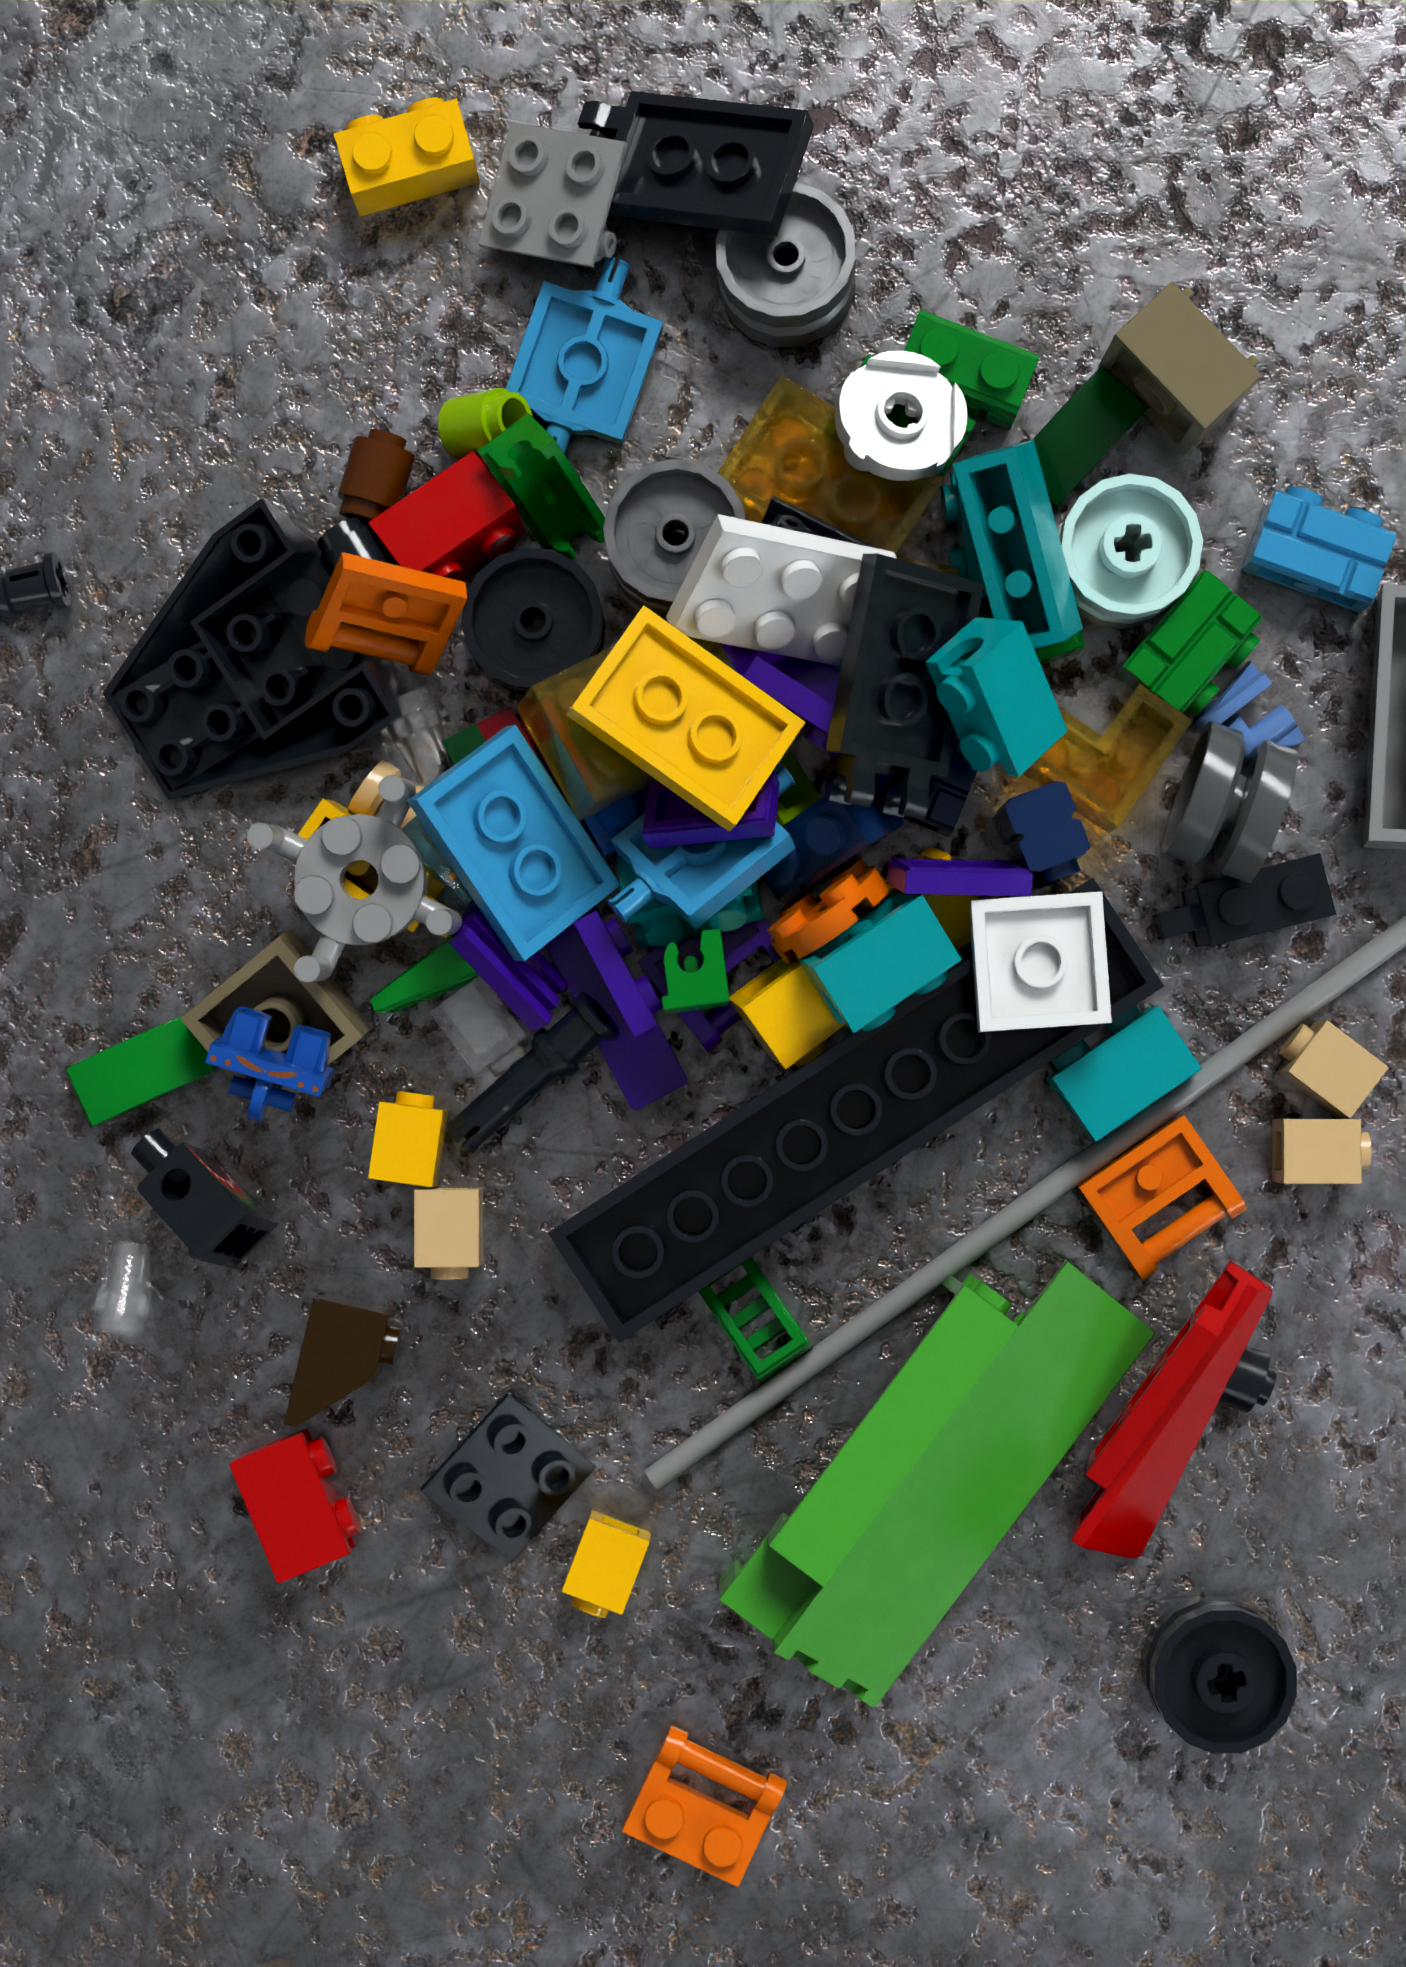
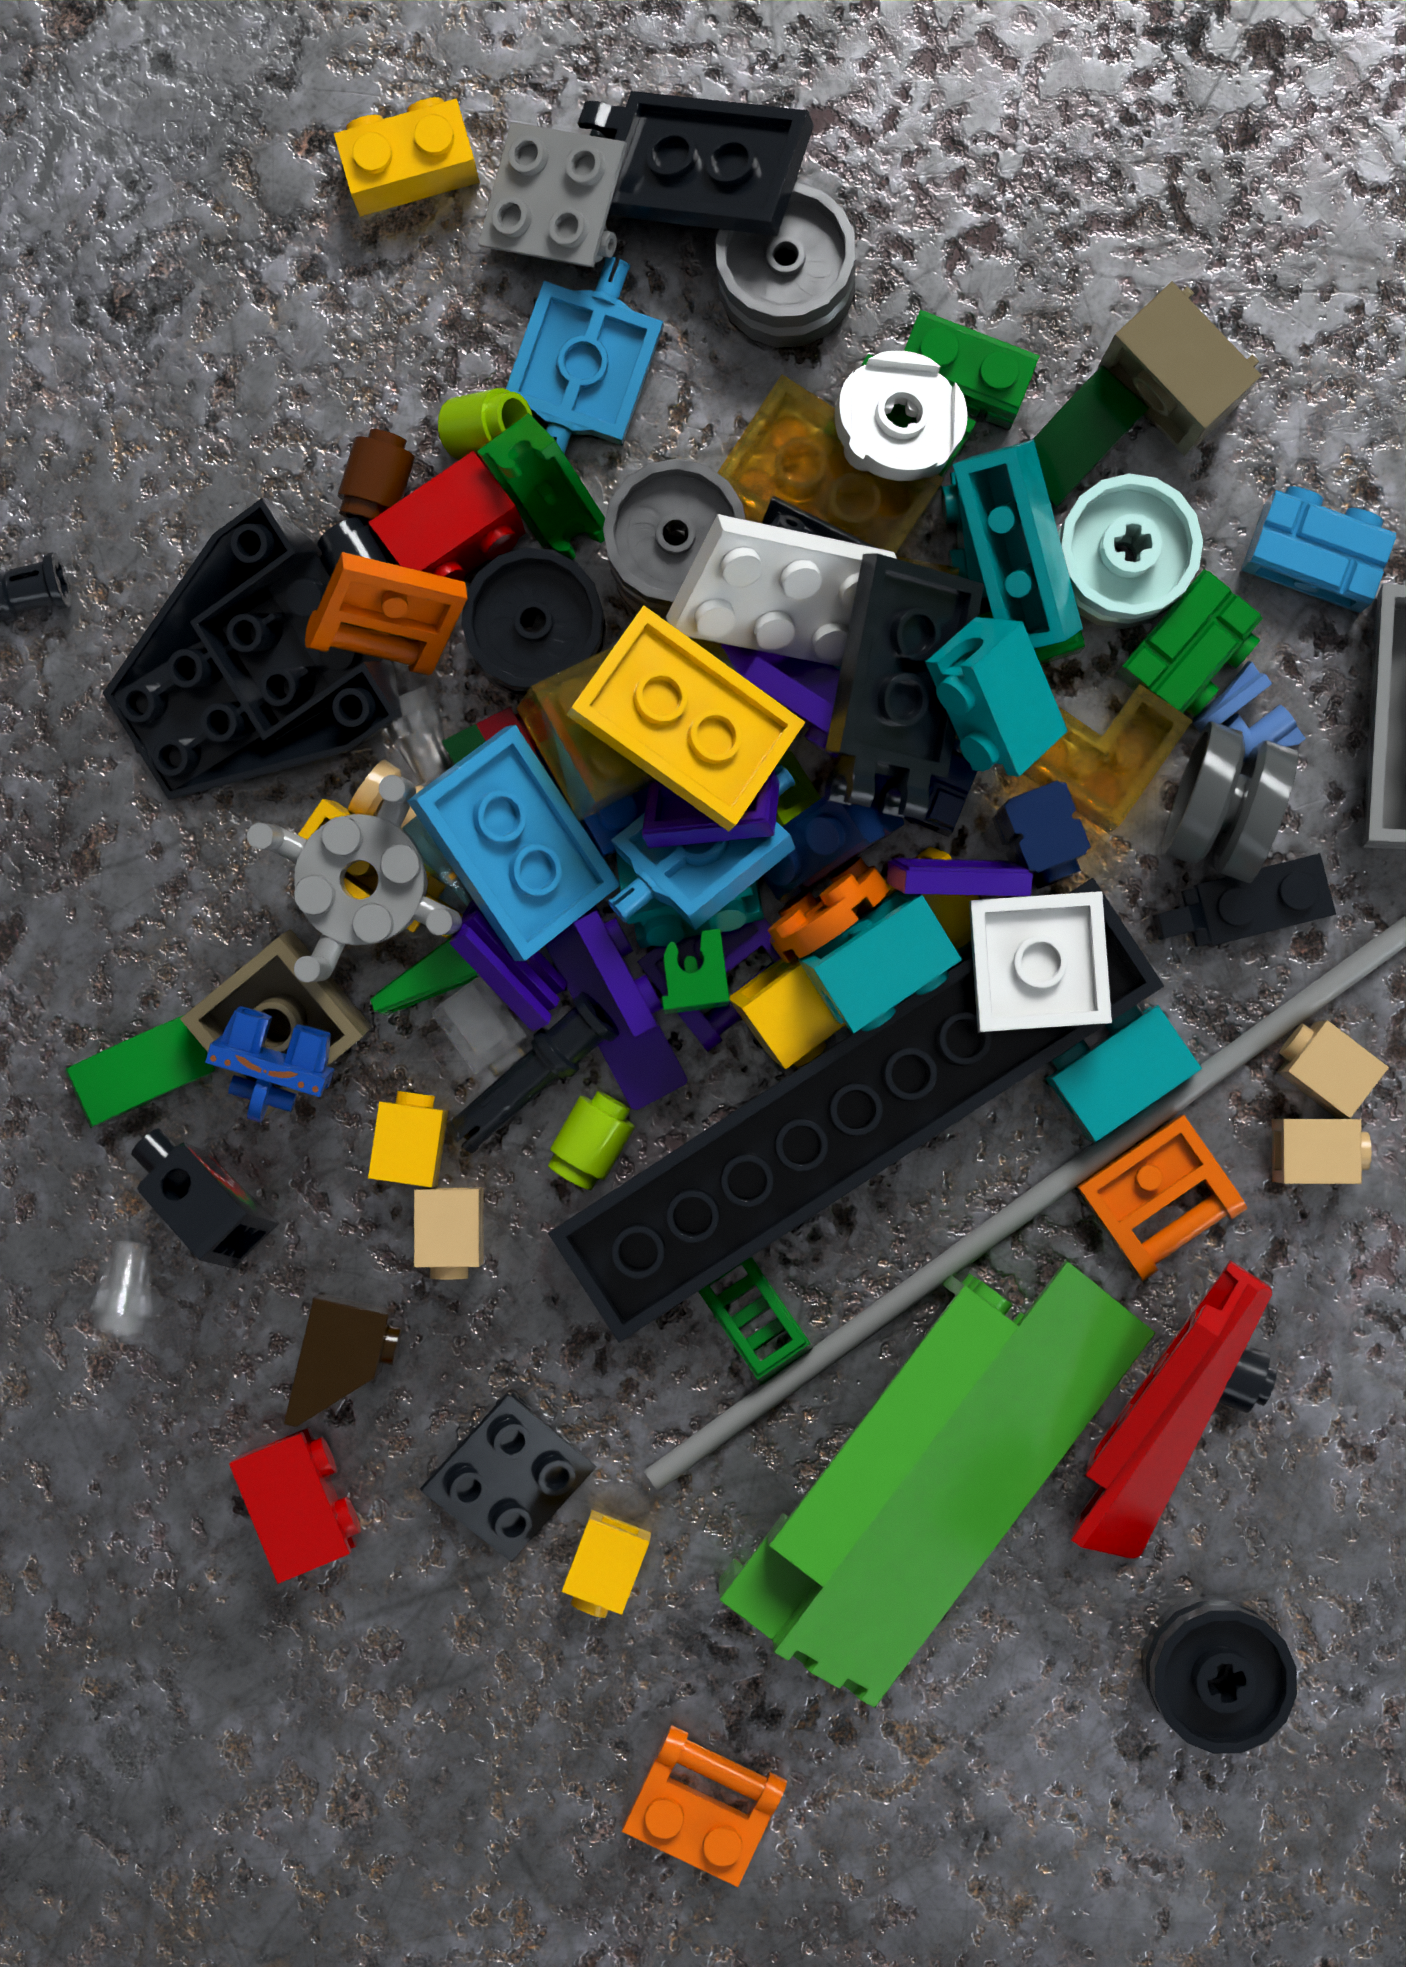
(591, 1140): none -> lime brick

